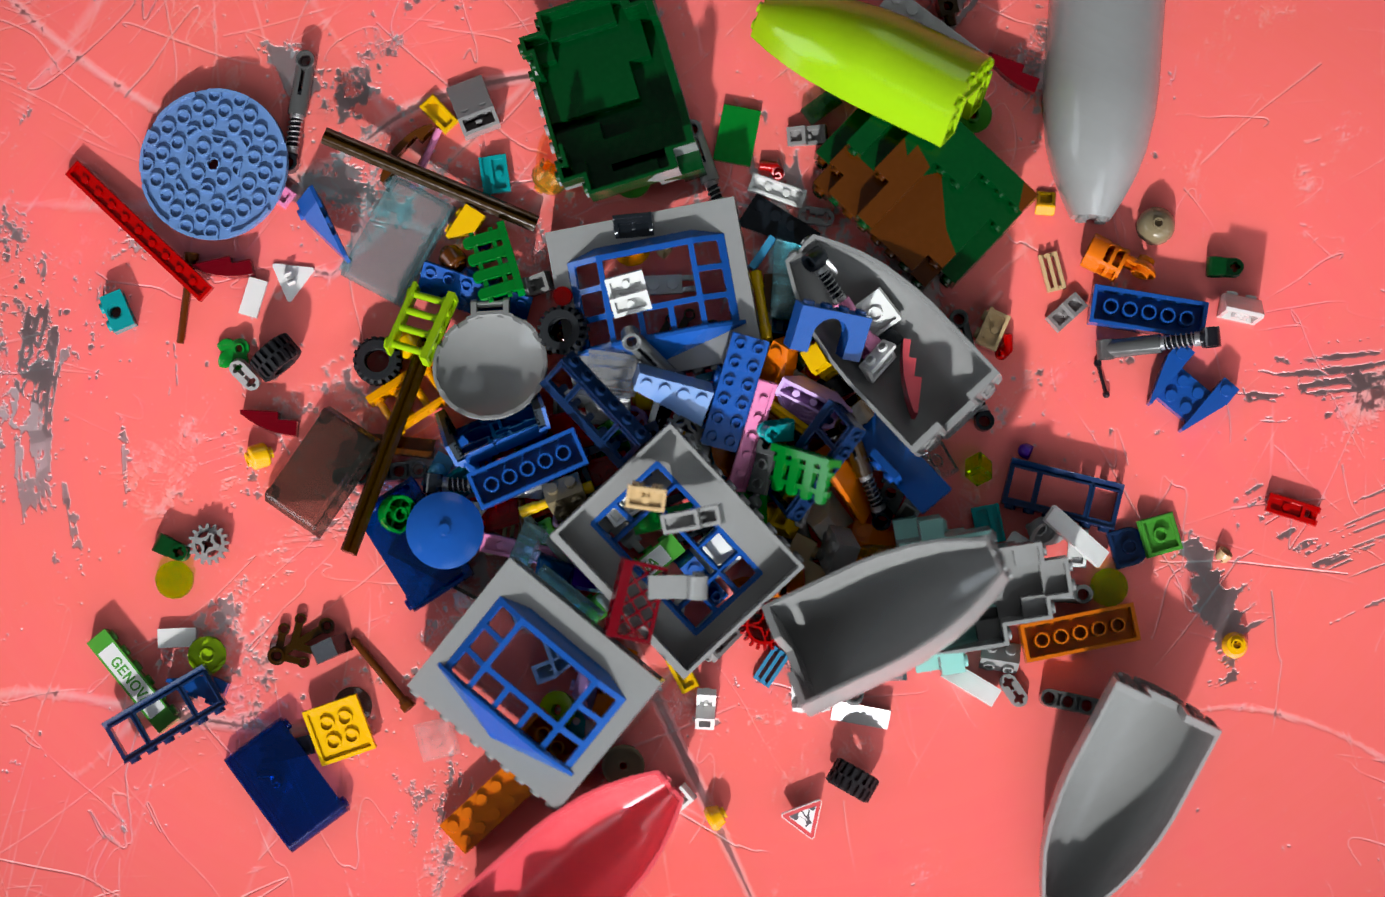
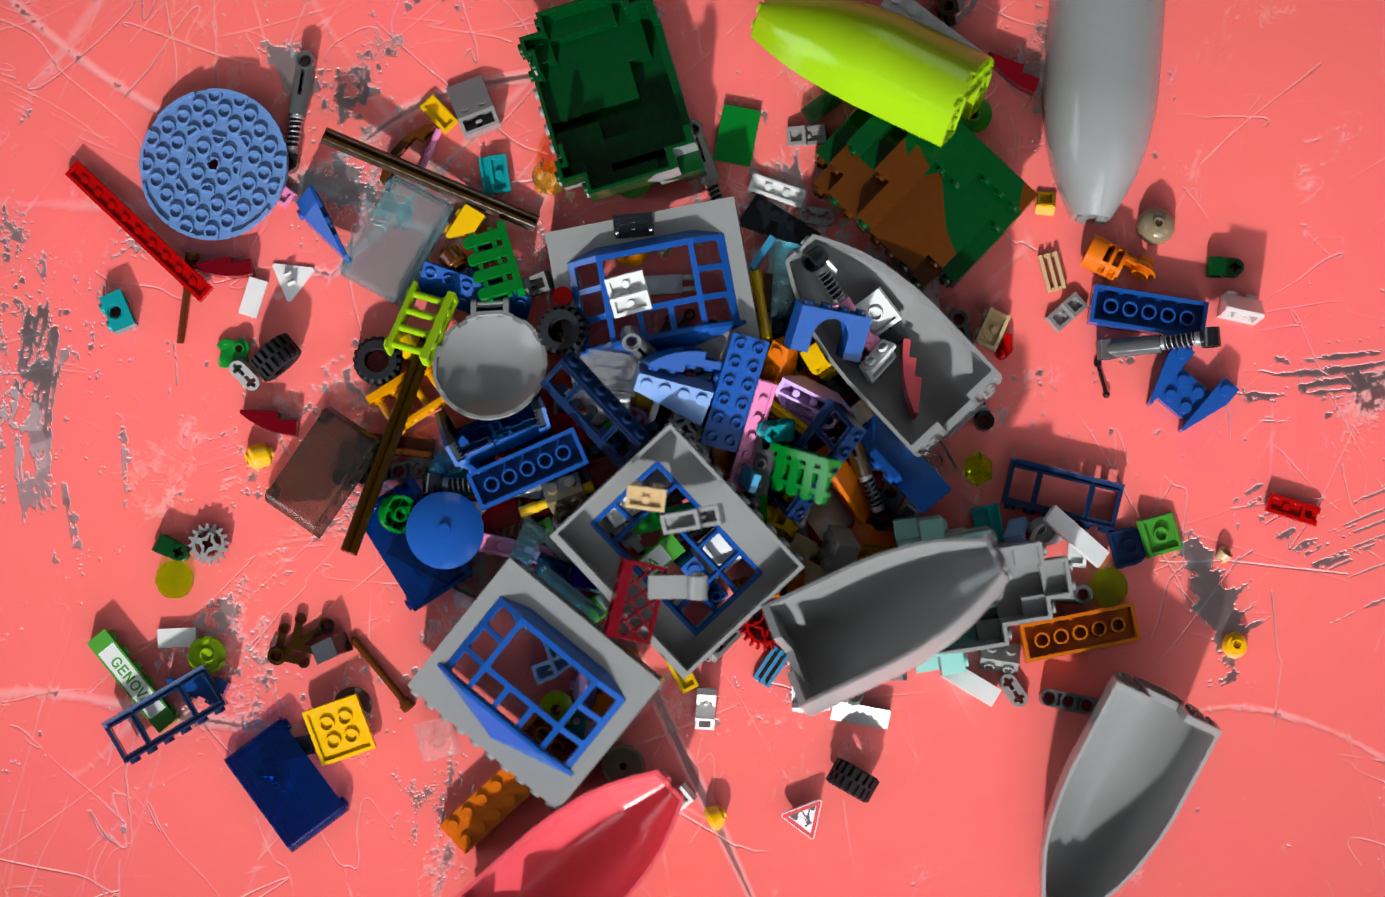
(680, 357): none -> blue slope
(749, 478): none -> dark azure tile
(773, 167): red arm -> none
(1016, 530): none -> light blue tile
(1025, 451): dark purple hinge -> none

